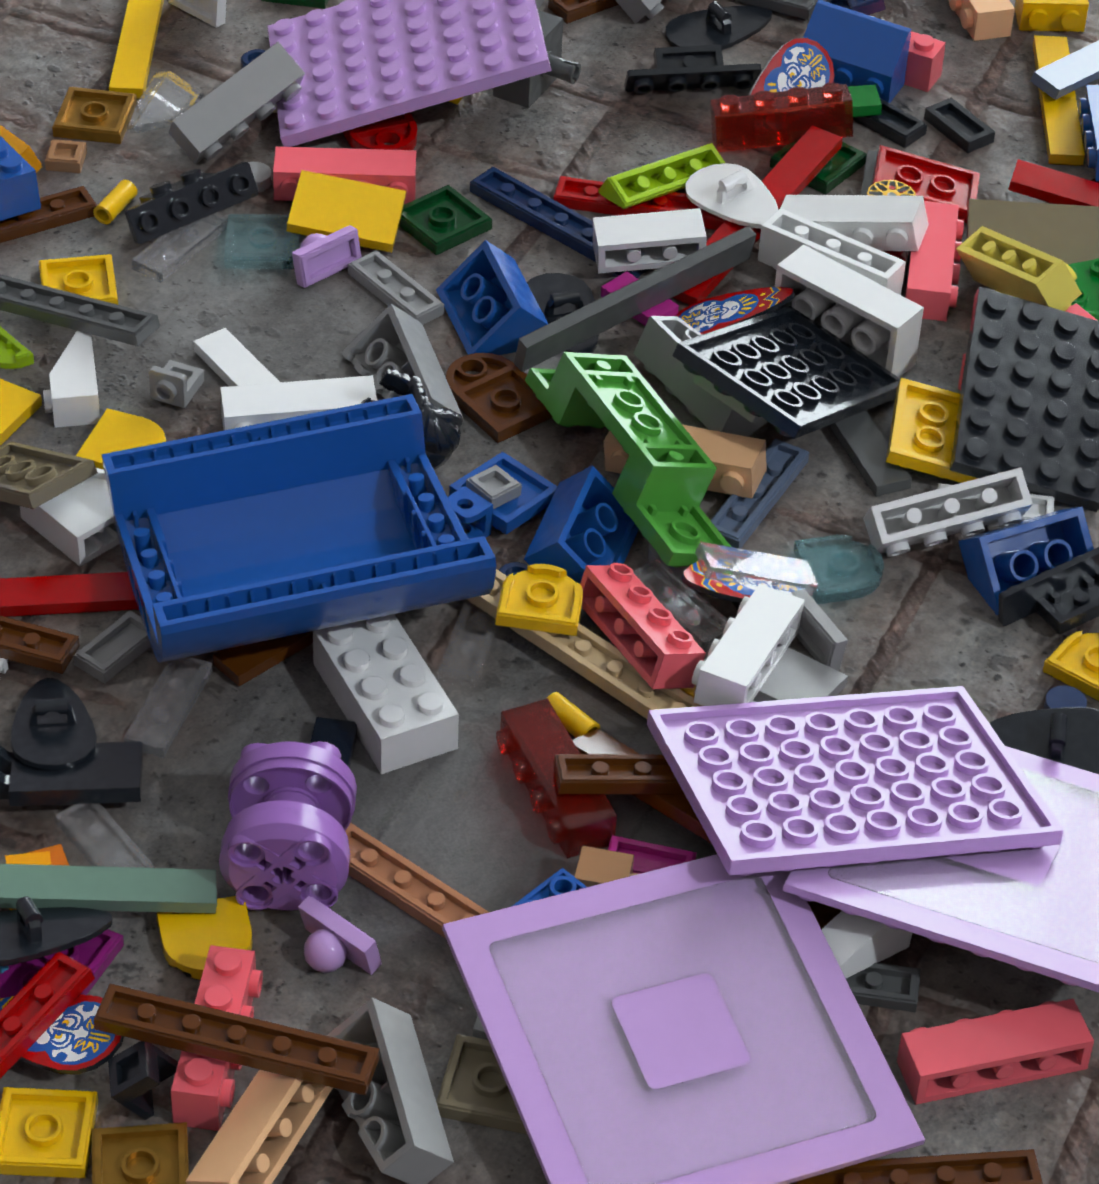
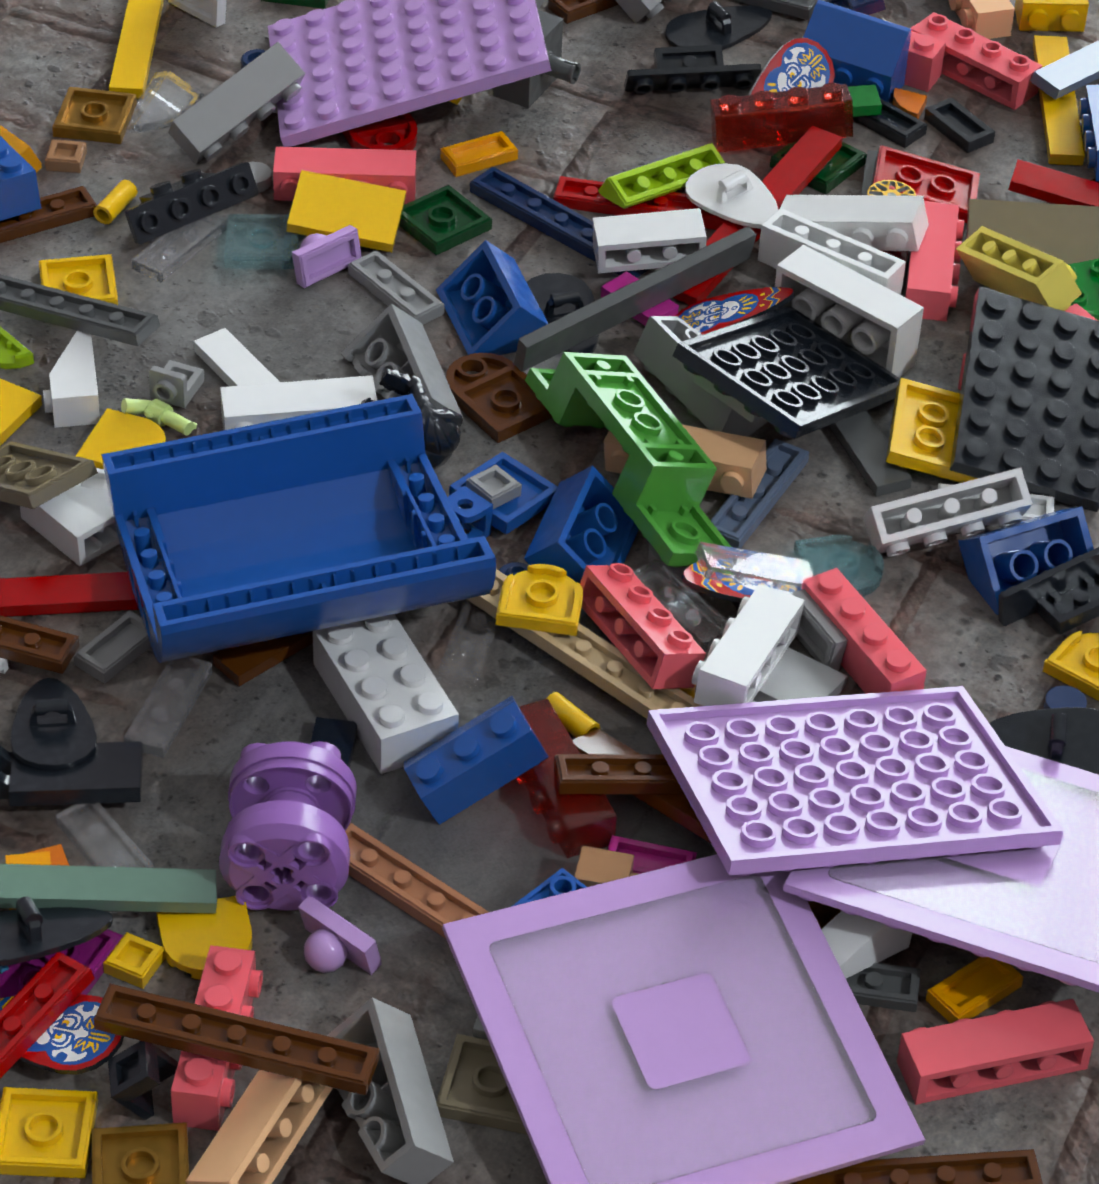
(134, 960): none -> yellow tile
(158, 412): none -> yellowish green piece
(475, 760): none -> blue slope
(479, 154): none -> light orange tile
(873, 651): none -> coral brick
(909, 102): none -> orange tile
(974, 988): none -> light orange tile
(982, 62): none -> coral brick

